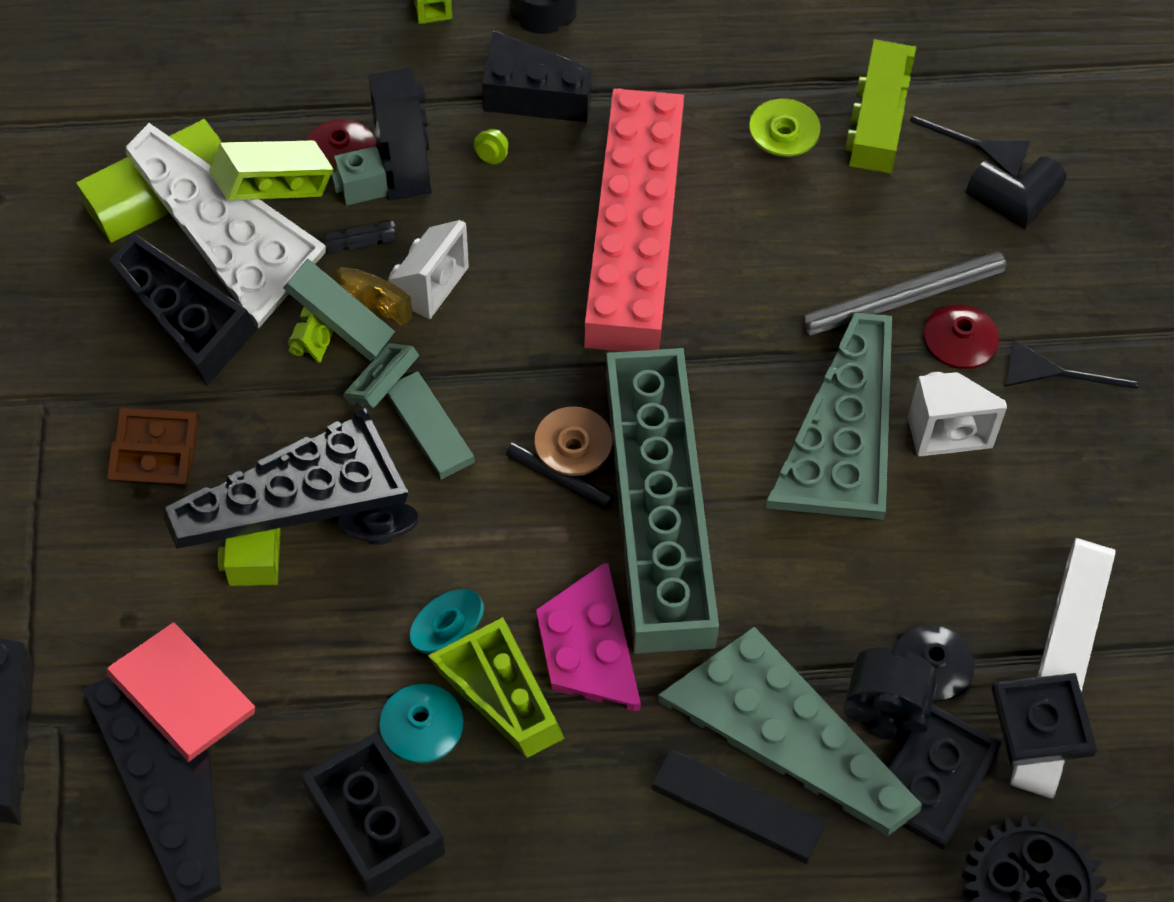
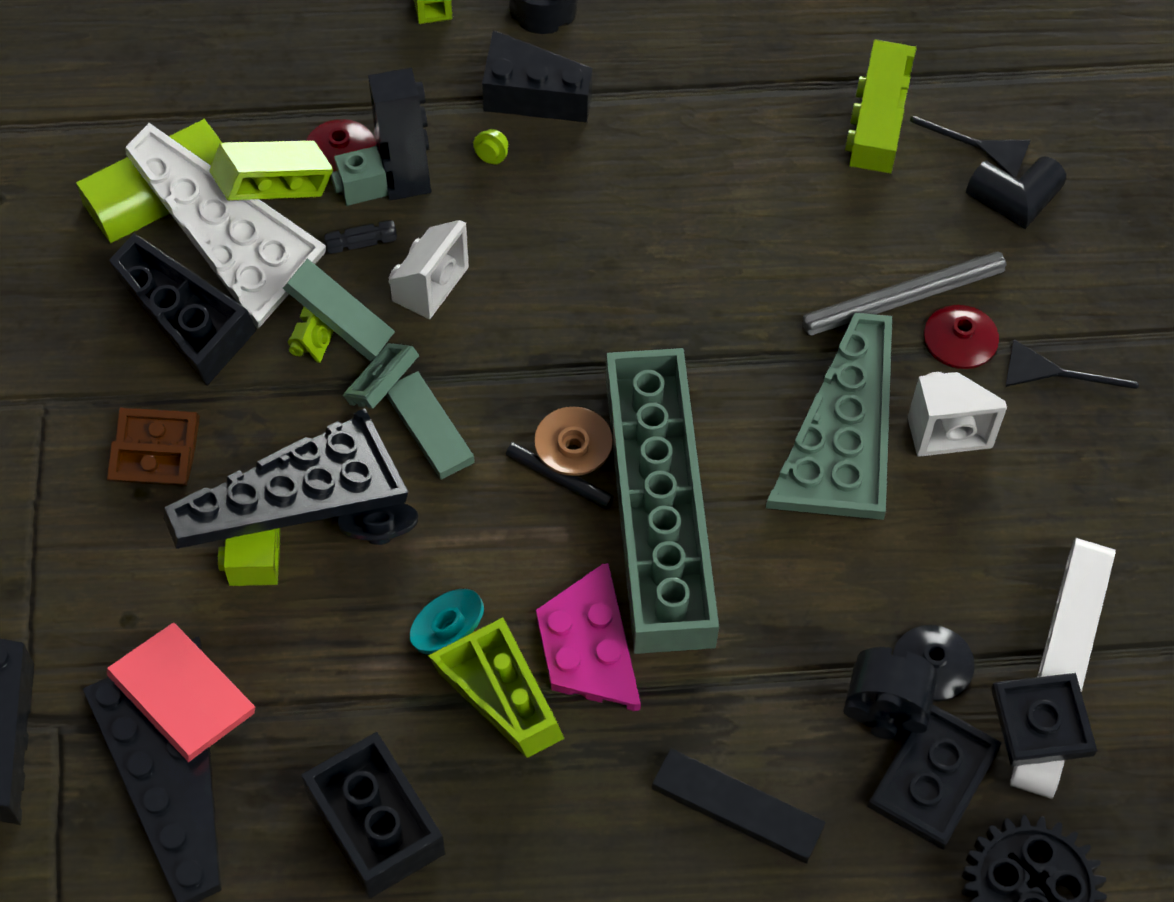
(377, 292): clear yellow slope -> none
(421, 740): teal dish -> none
(634, 222): coral brick -> none
(784, 127): lime dish -> none
(784, 723): sand green wing -> none

